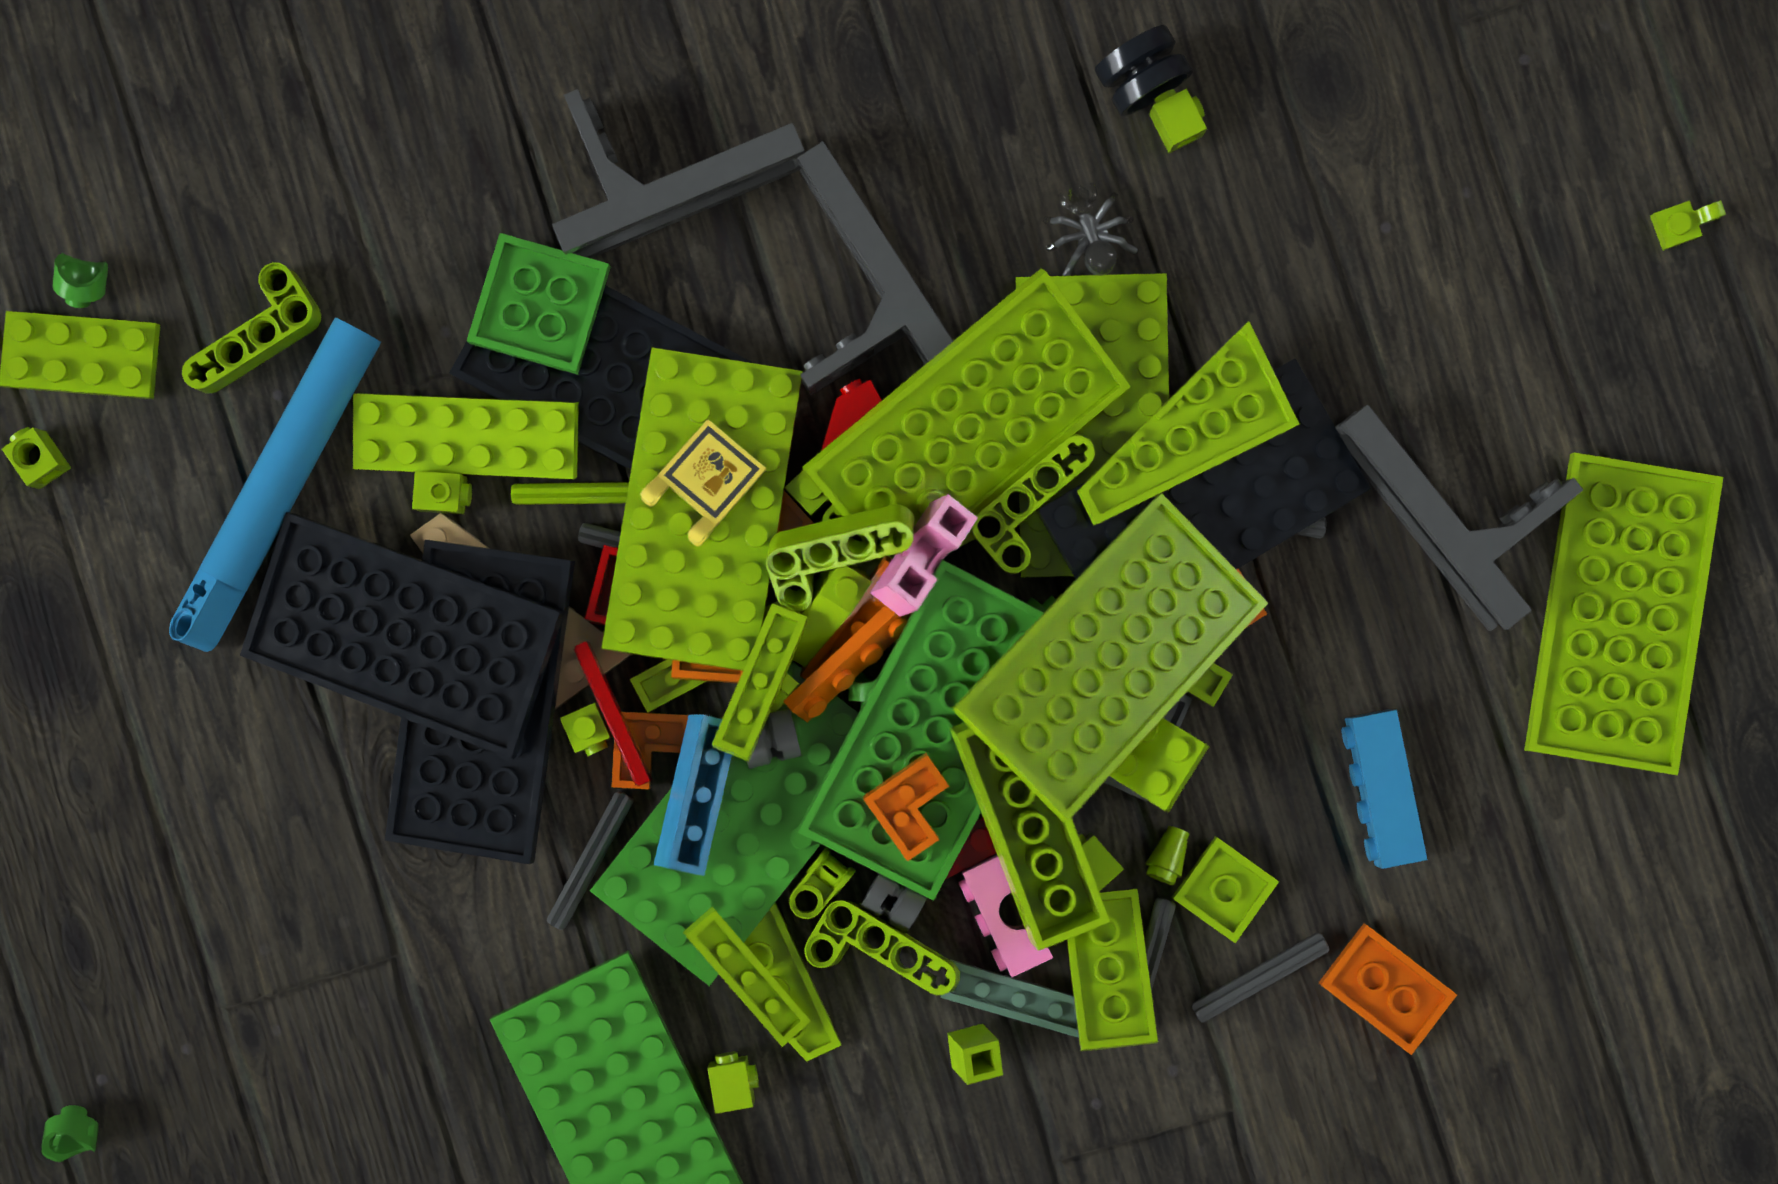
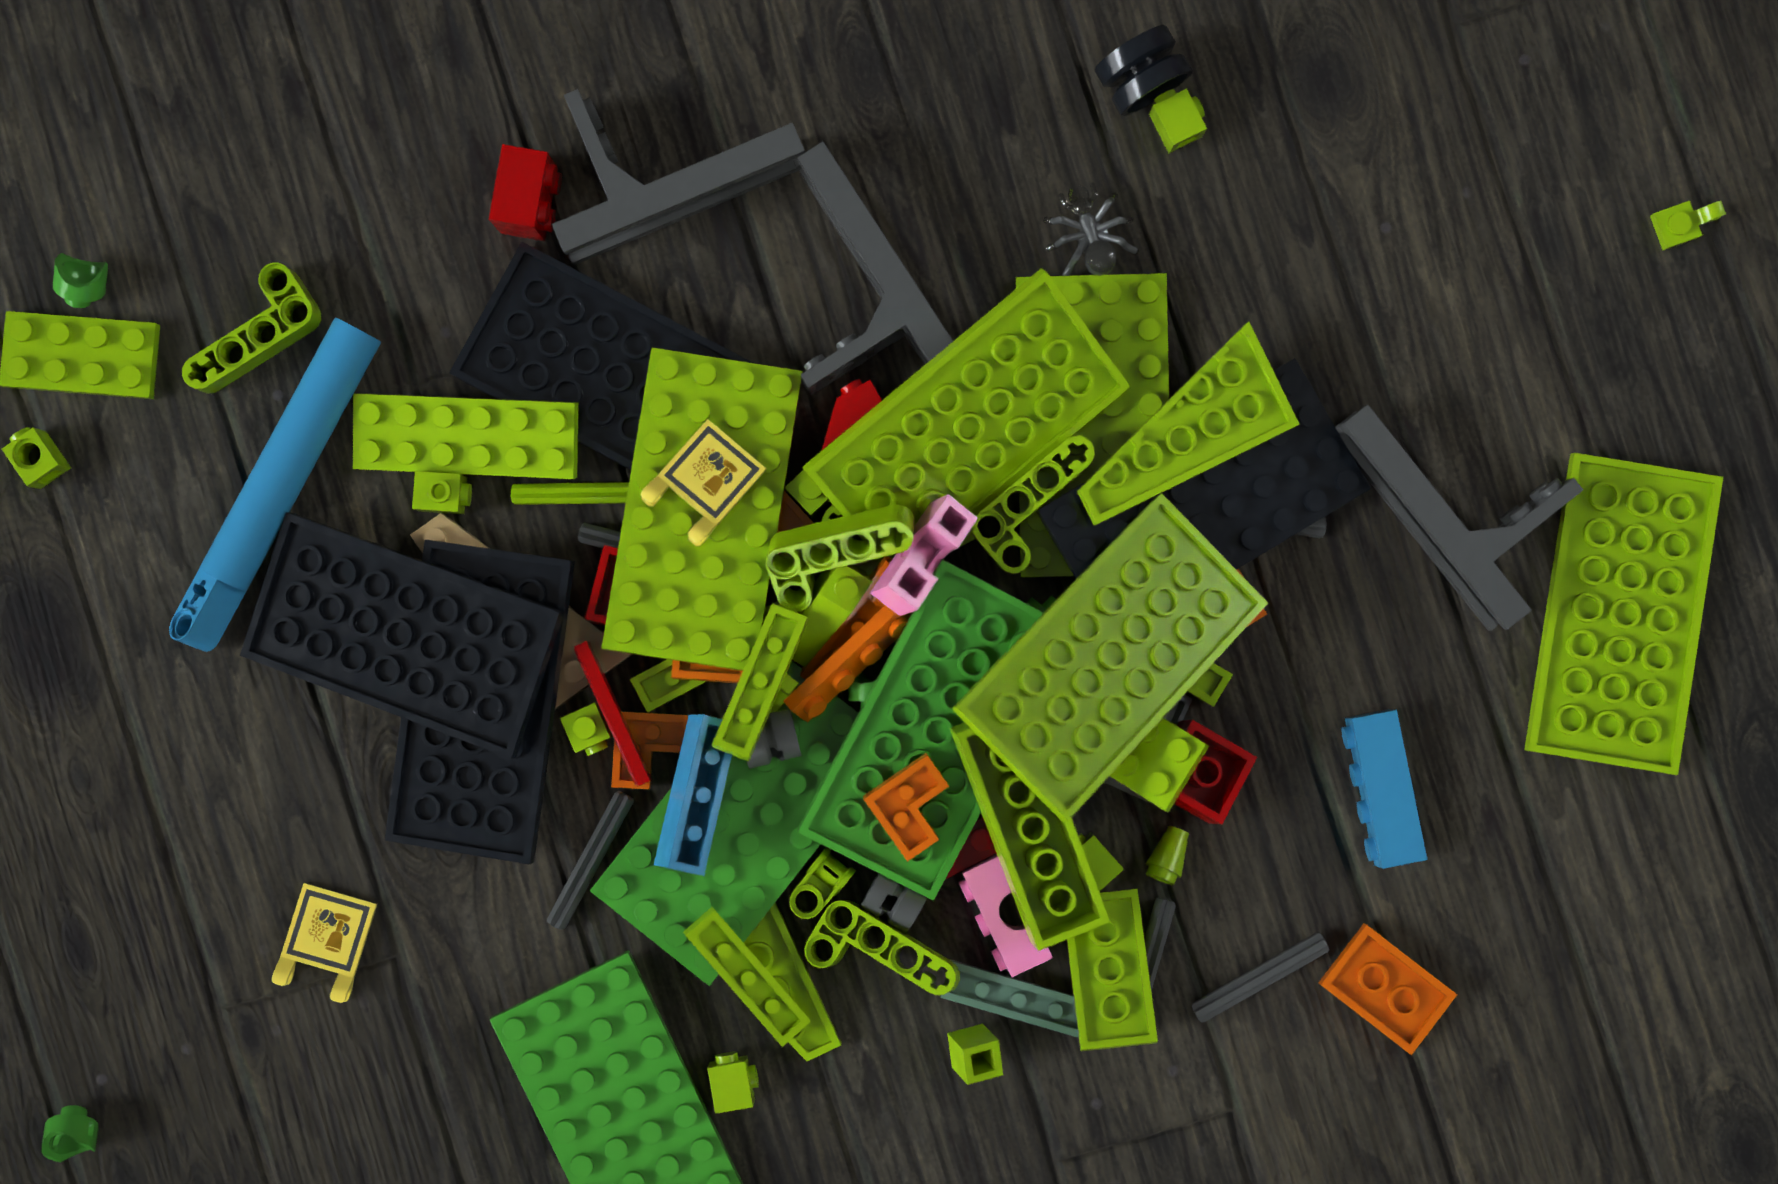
(326, 934): none -> light yellow flag
(525, 193): none -> red brick
(538, 303): bright green plate -> none
(1216, 778): none -> red brick
(1225, 889): lime plate -> none

